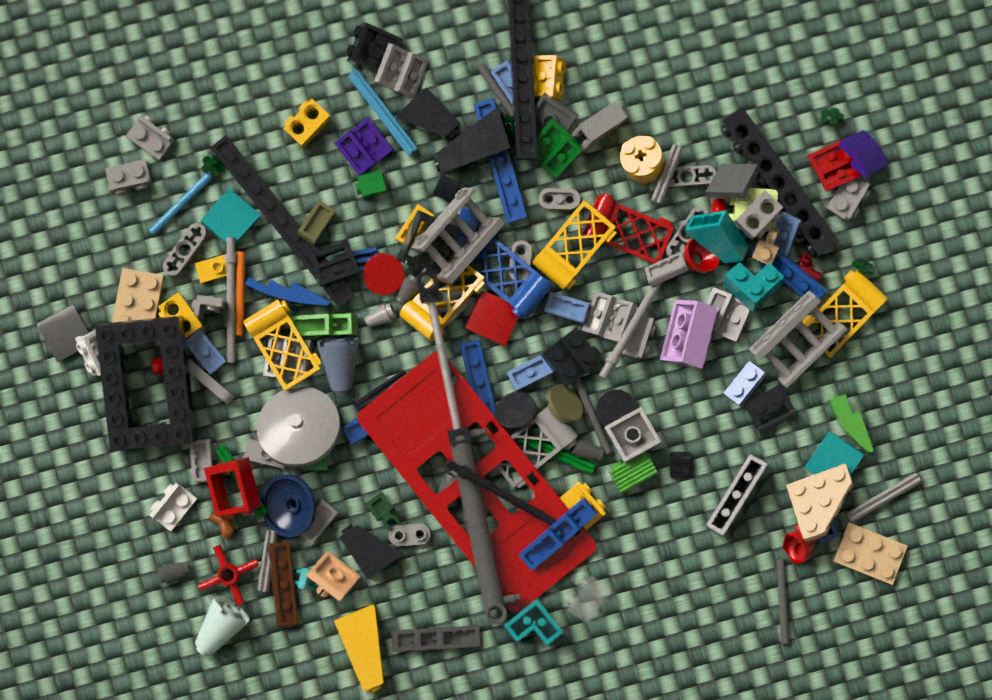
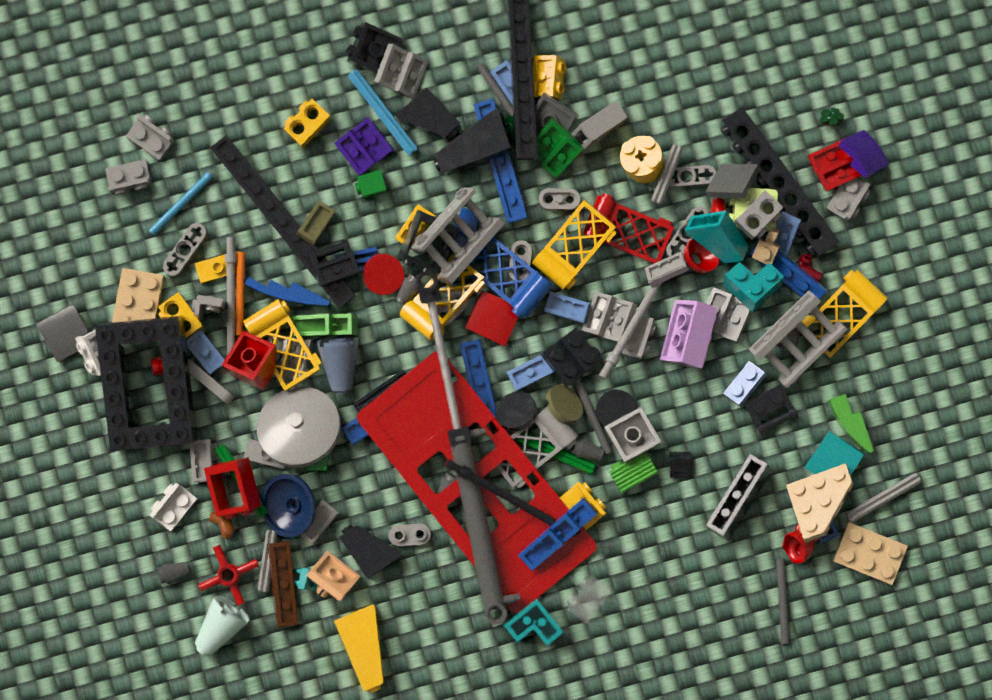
(212, 165): dark green plant -> none
(230, 217): teal slope -> none
(251, 360): none -> red slope
(381, 509): dark green plate -> none
(382, 315): light grey cone -> none
(435, 638): dark grey slope -> none
(446, 188): black slope -> none
(863, 266): dark green plant -> none

